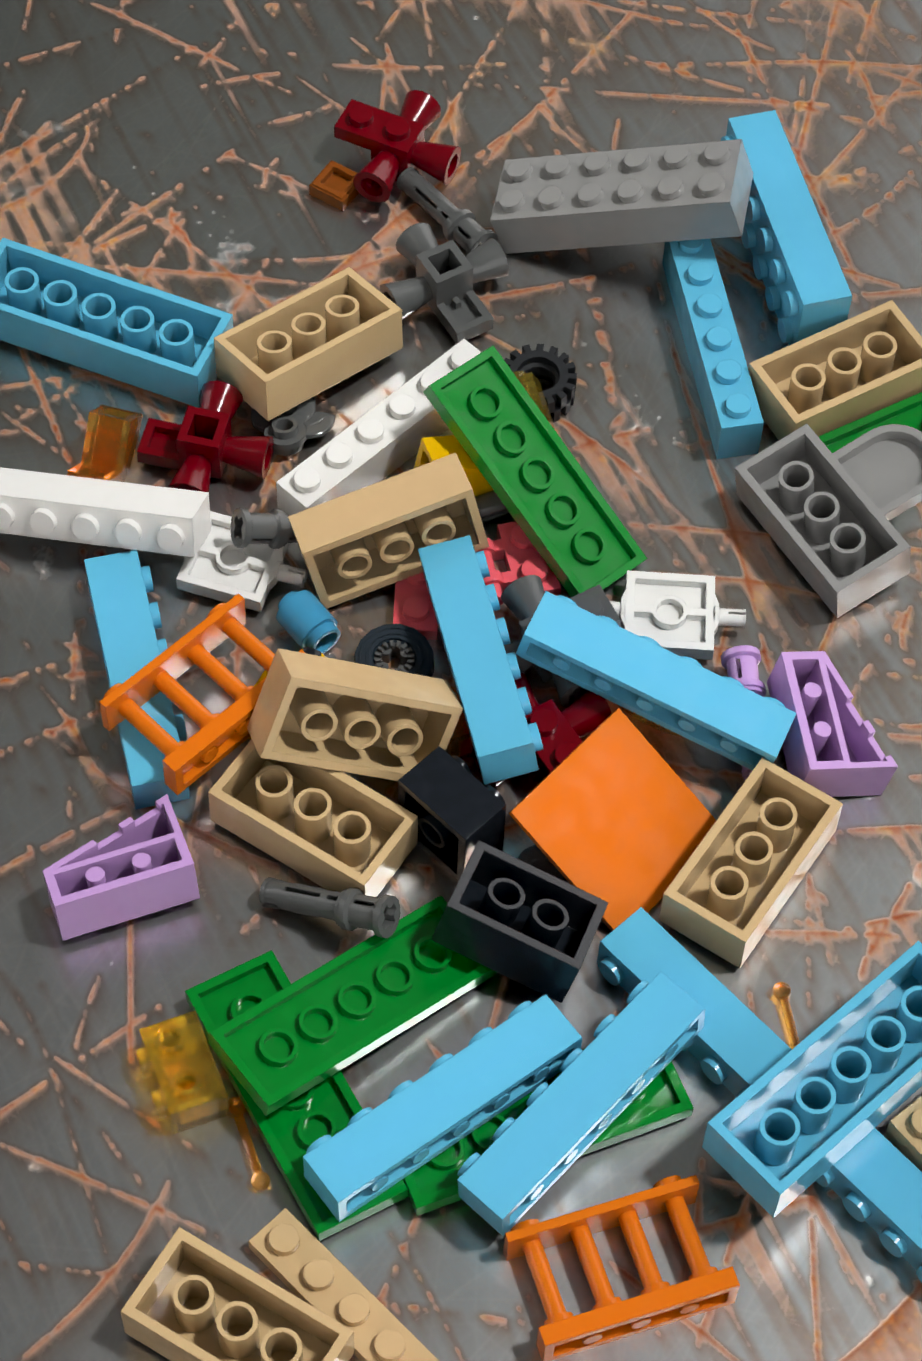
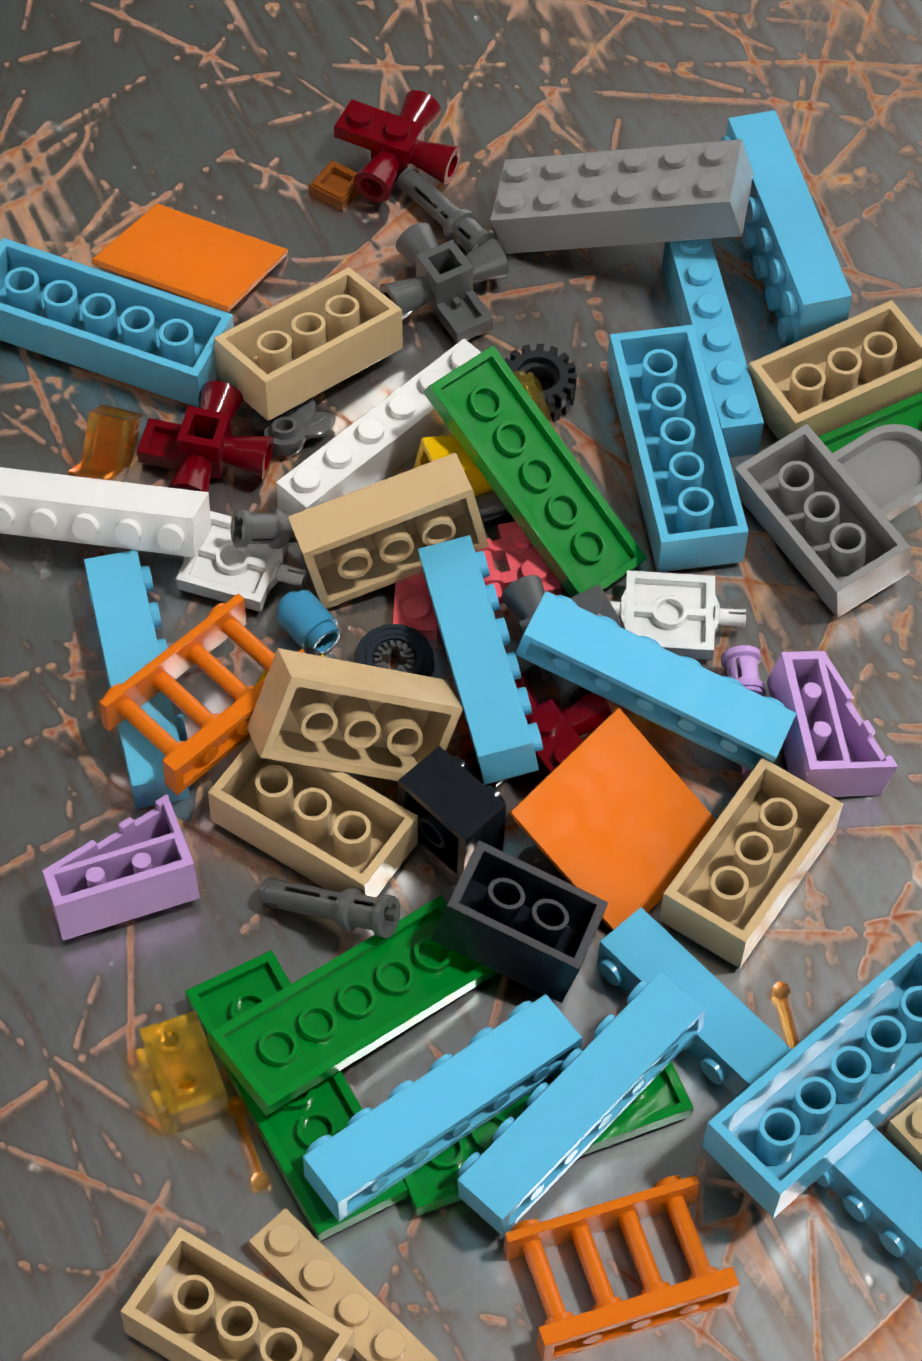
(191, 257): none -> orange piece
(676, 449): none -> medium azure brick

